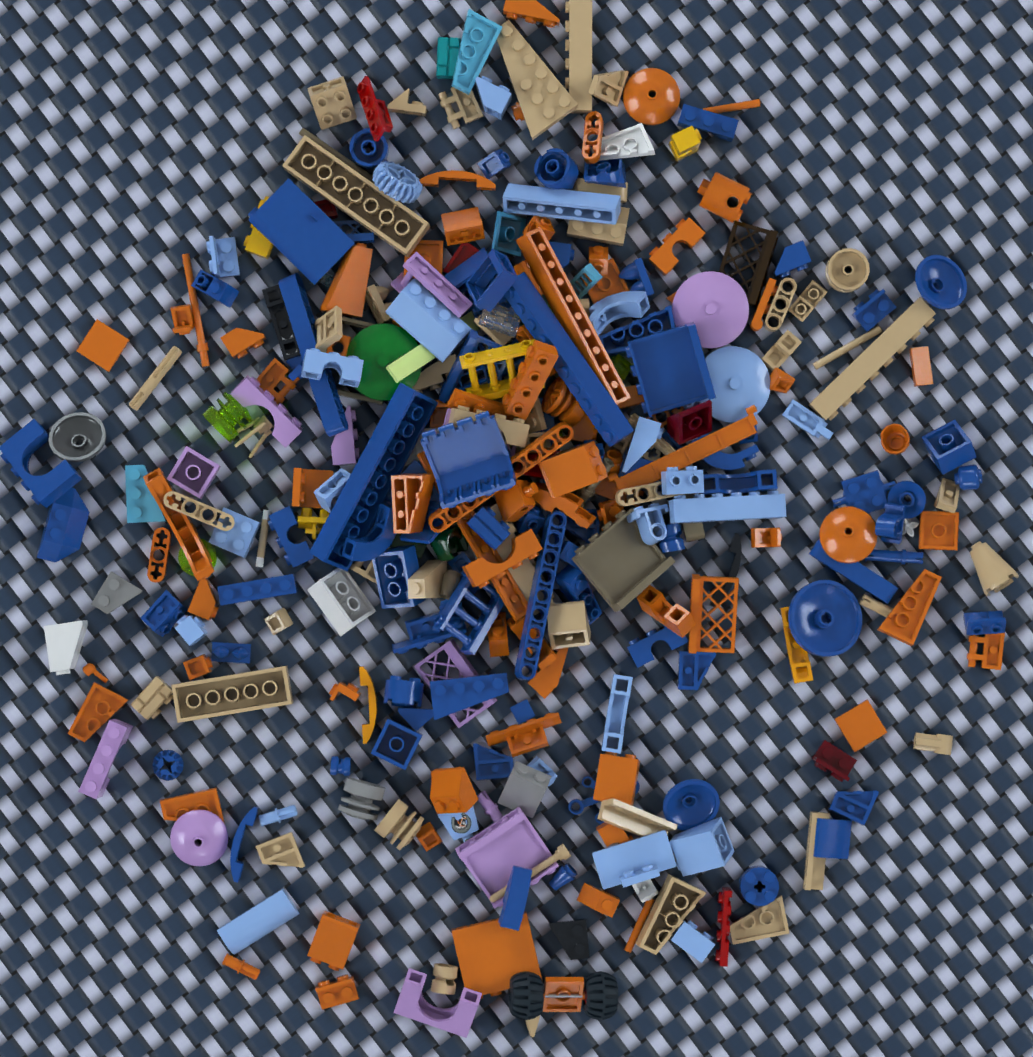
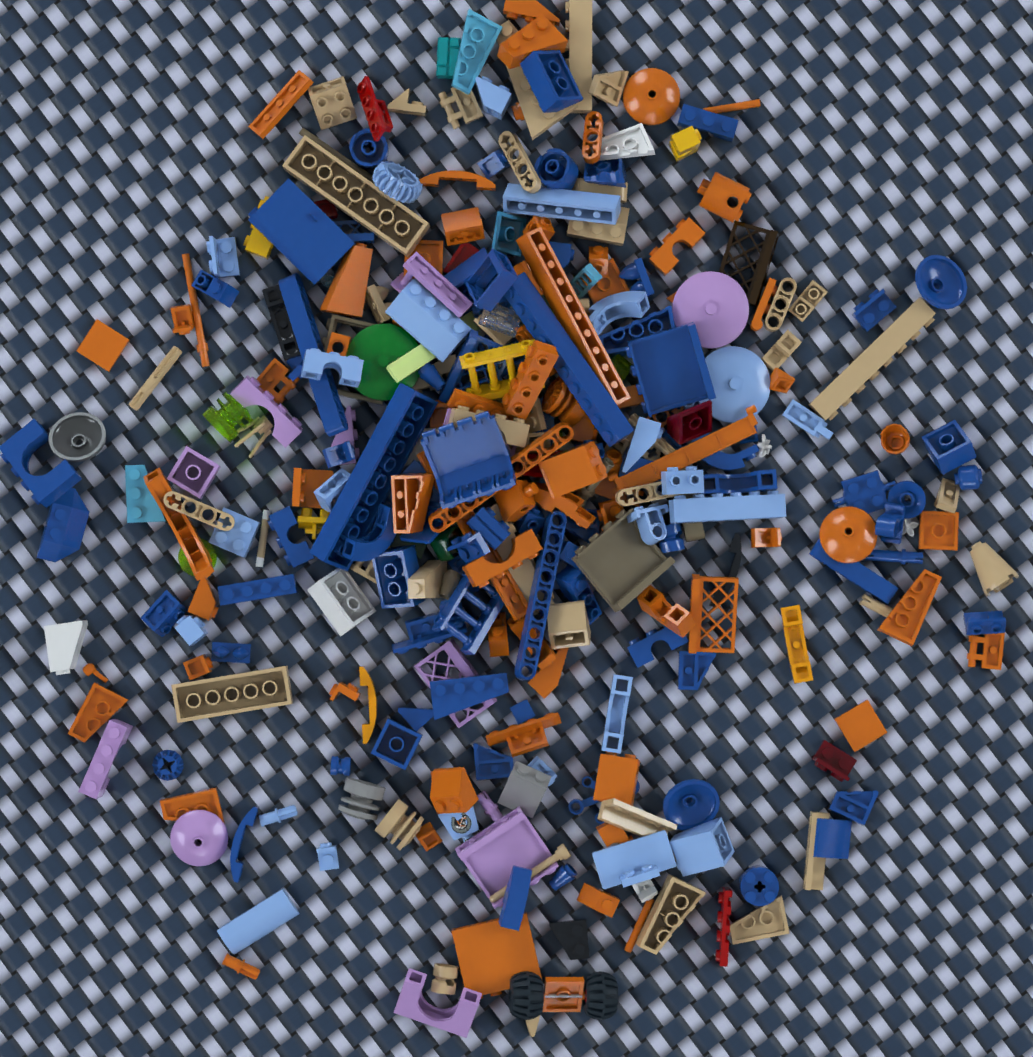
(114, 593): light grey wing -> none
(152, 559): orange beam -> none
(153, 698): tan brick -> none
(241, 340): orange slope -> none
(278, 621): tan slope -> none
(281, 104): none -> orange plate
(281, 851): tan wing -> none
(327, 856): none -> light blue bracket
(329, 328): tan plate -> none
(333, 940): orange slope -> none
(337, 992): orange bracket -> none
(339, 454): none -> blue bracket
(403, 692): blue brick -> none
(431, 376): none -> blue cone
(470, 546): none -> blue bracket
(519, 162): none -> tan beam
(535, 36): none -> orange wedge
(551, 80): none -> blue slope
(692, 940): light blue brick -> none
(764, 446): none -> white plant
(792, 258): blue slope -> none
(825, 618): blue dish -> none
(843, 281): tan wheel -> none
(846, 348): tan bar -> none
(921, 366): orange slope -> none
(938, 743): tan piece -> none

